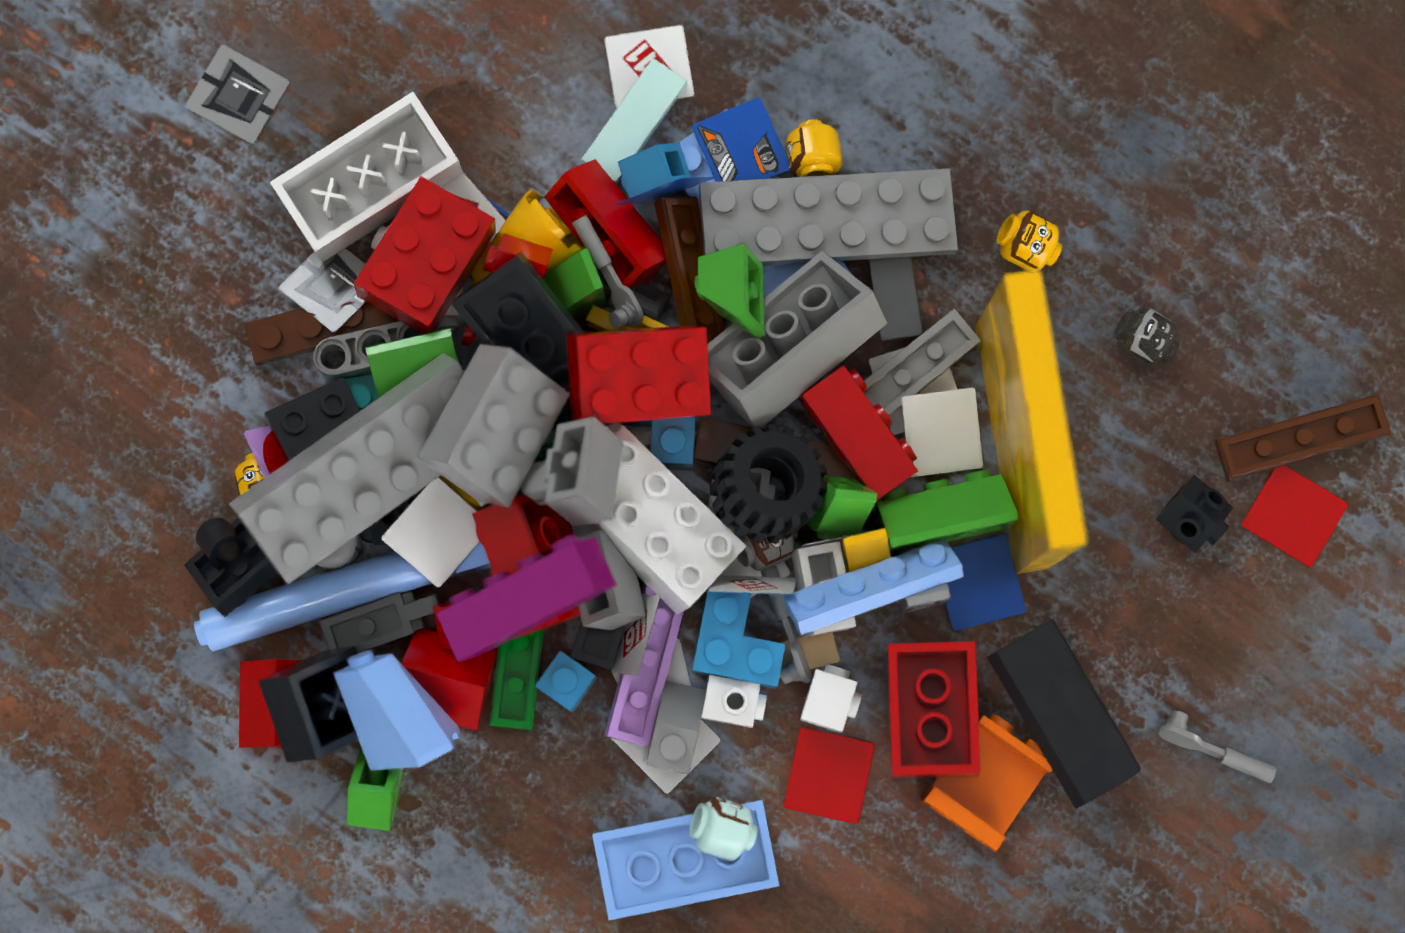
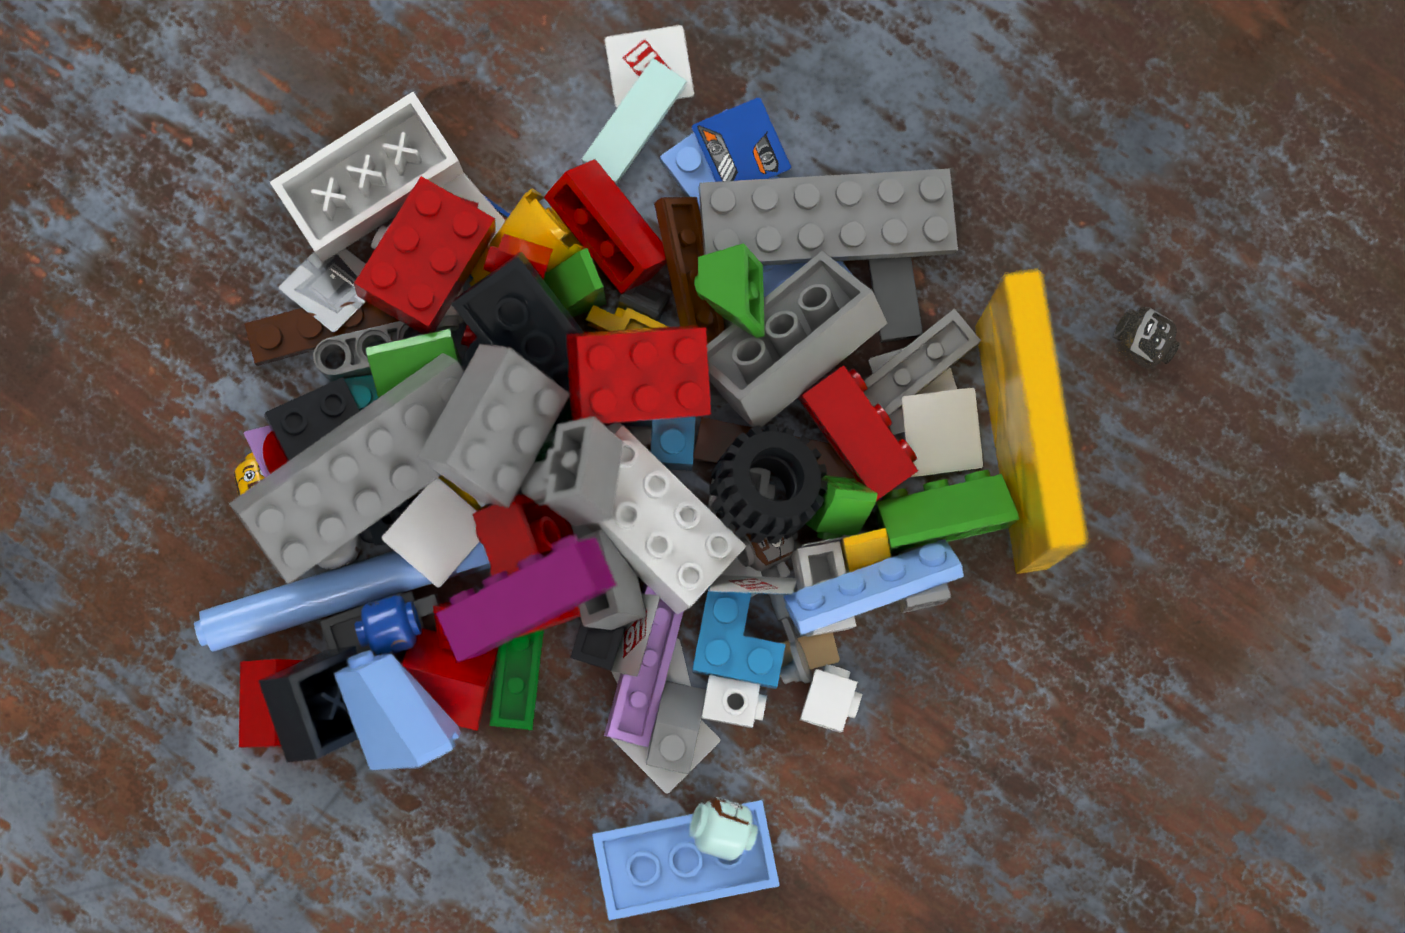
(228, 564): black plate -> none
(237, 94): sticker -> none
(373, 795): bright green slope -> none
(388, 625): none -> blue head
(566, 681): dark azure brick -> none
(627, 308): light grey piece -> none
(653, 168): dark azure brick -> none
(665, 190): blue sticker -> none
(814, 150): yellow head -> none
(829, 775): red sticker -> none
(933, 710): red brick -> none
(987, 586): blue sticker -> none
(991, 801): orange panel -> none
(1029, 241): yellow head -> none
(1064, 714): black piece -> none
(1176, 732): light grey piece -> none
(1196, 514): black brick -> none
(1294, 515): red sticker -> none
(1302, 437): reddish brown tile -> none

